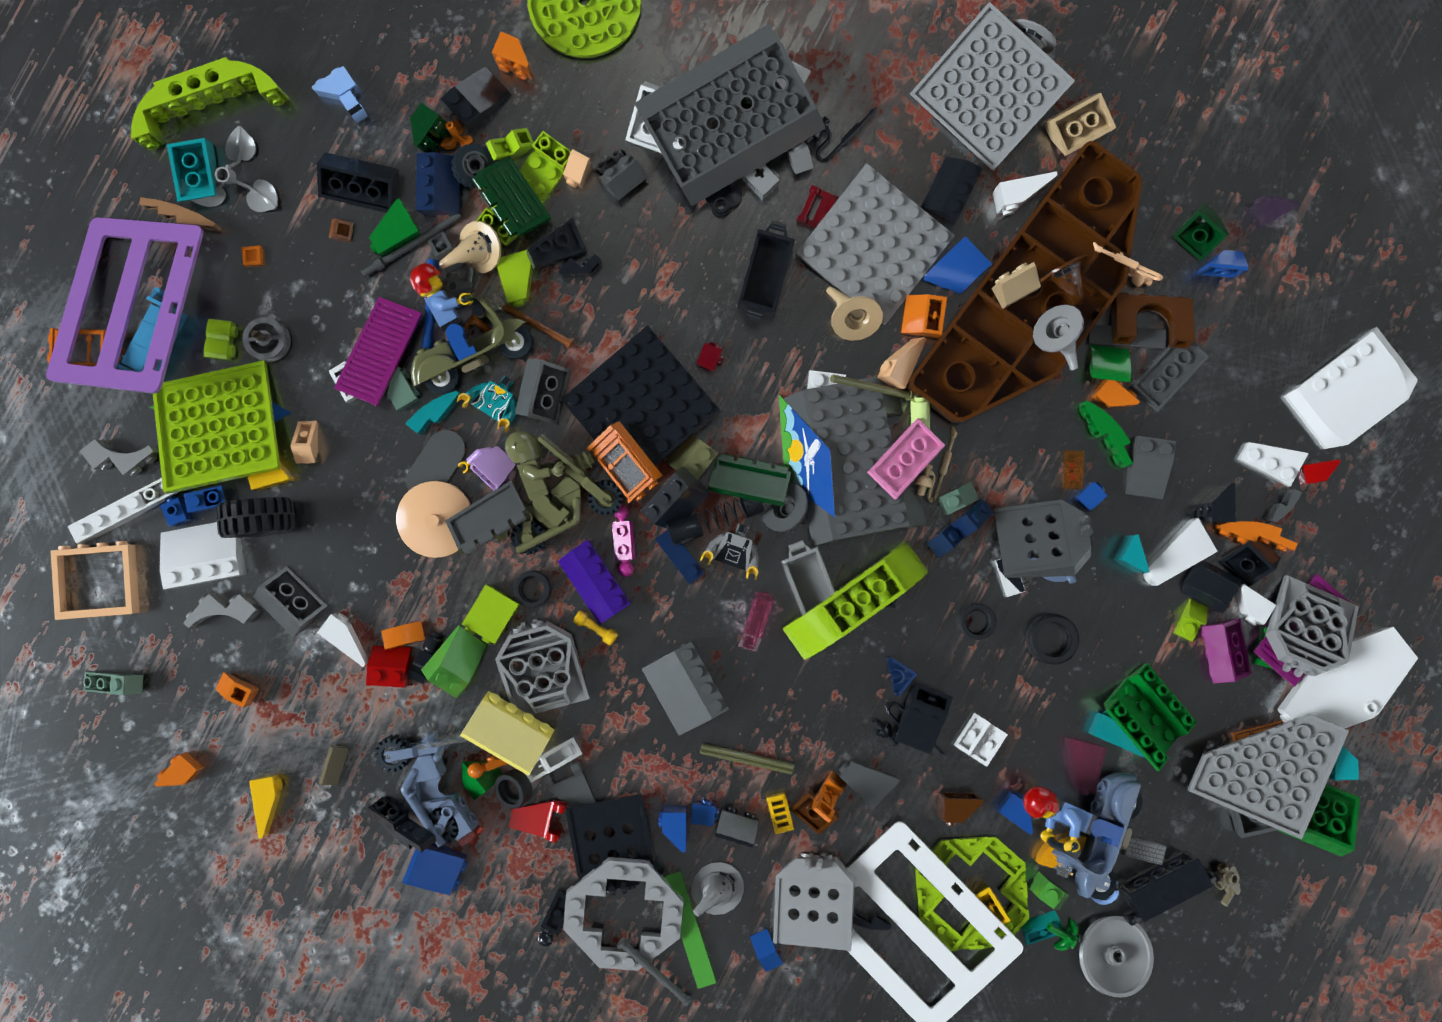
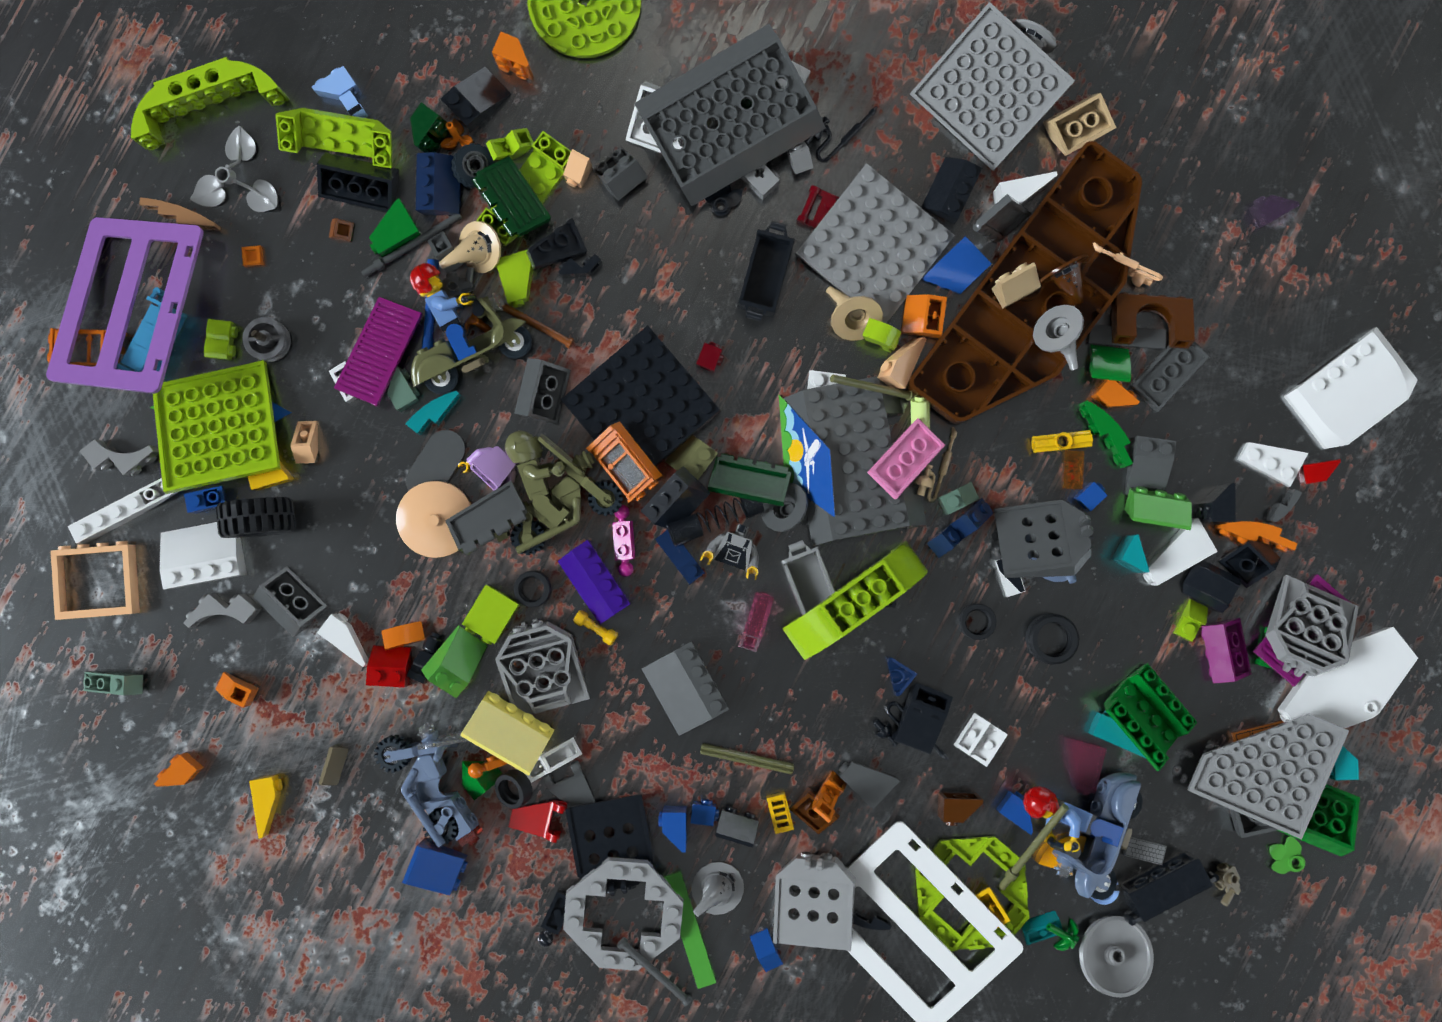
(176, 512): blue brick -> none
(193, 169): teal slope -> none
(334, 133): none -> lime slope
(400, 825): black slope -> none
(493, 401): teal torso -> none
(882, 334): none -> lime brick
(1001, 219): none -> dark grey hinge
(1013, 872): none -> olive bar
(1048, 891): bright green slope -> none
(1073, 440): none -> yellow piece
(1159, 508): none -> bright green slope
(1202, 232): dark green slope -> none
(1225, 264): blue slope -> none
(1253, 605): white slope -> none
(1285, 854): none -> bright green plate

